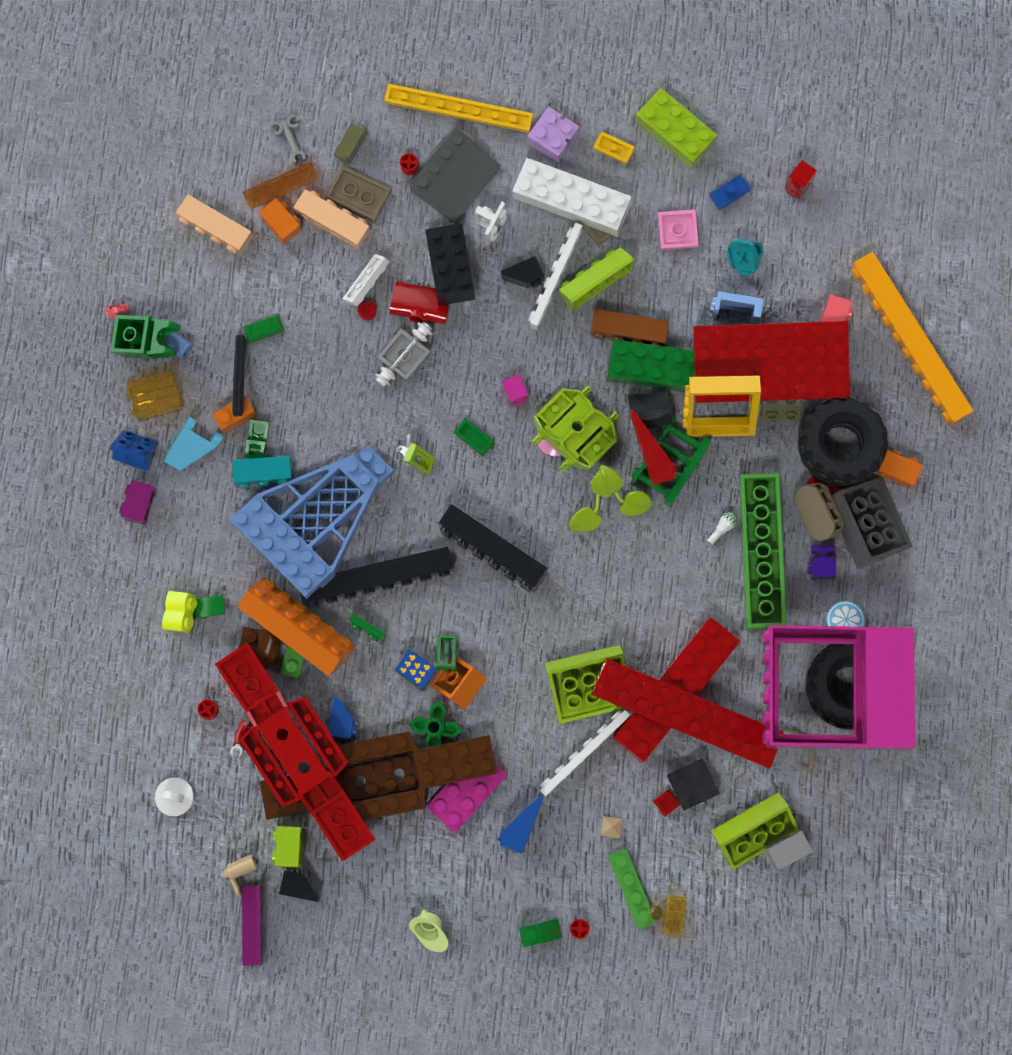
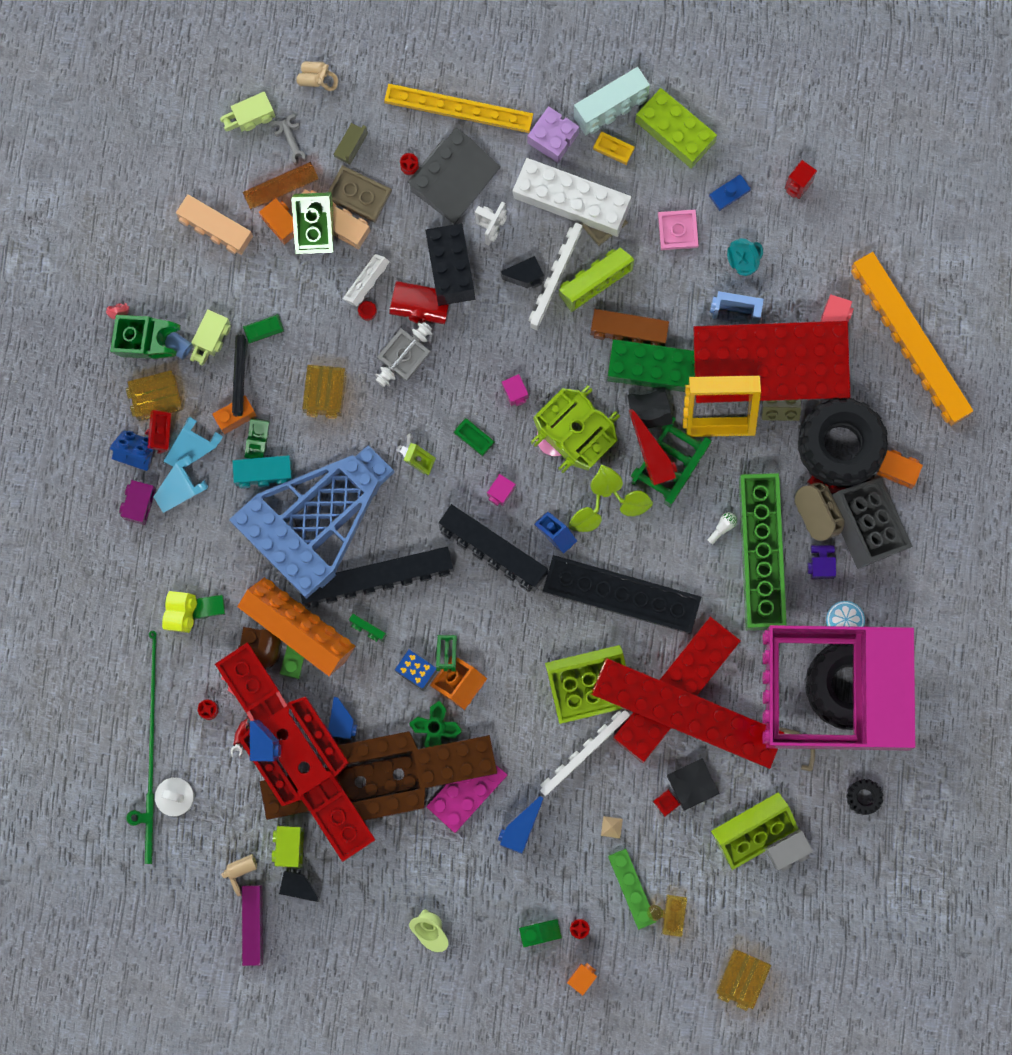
(149, 815): none -> green piece
(159, 431): none -> red panel
(177, 486): none -> medium azure flag
(209, 336): none -> yellowish green brick
(249, 113): none -> yellowish green brick
(263, 743): none -> blue slope
(313, 222): none -> bright green slope
(314, 74): none -> tan piece
(324, 391): none -> clear yellow brick
(500, 490): none -> dark pink brick
(556, 532): none -> blue slope
(582, 978): none -> orange brick
(611, 101): none -> light aqua brick
(622, 594): none -> black plate
(742, 979): none -> clear yellow brick
(877, 797): none -> black tyre

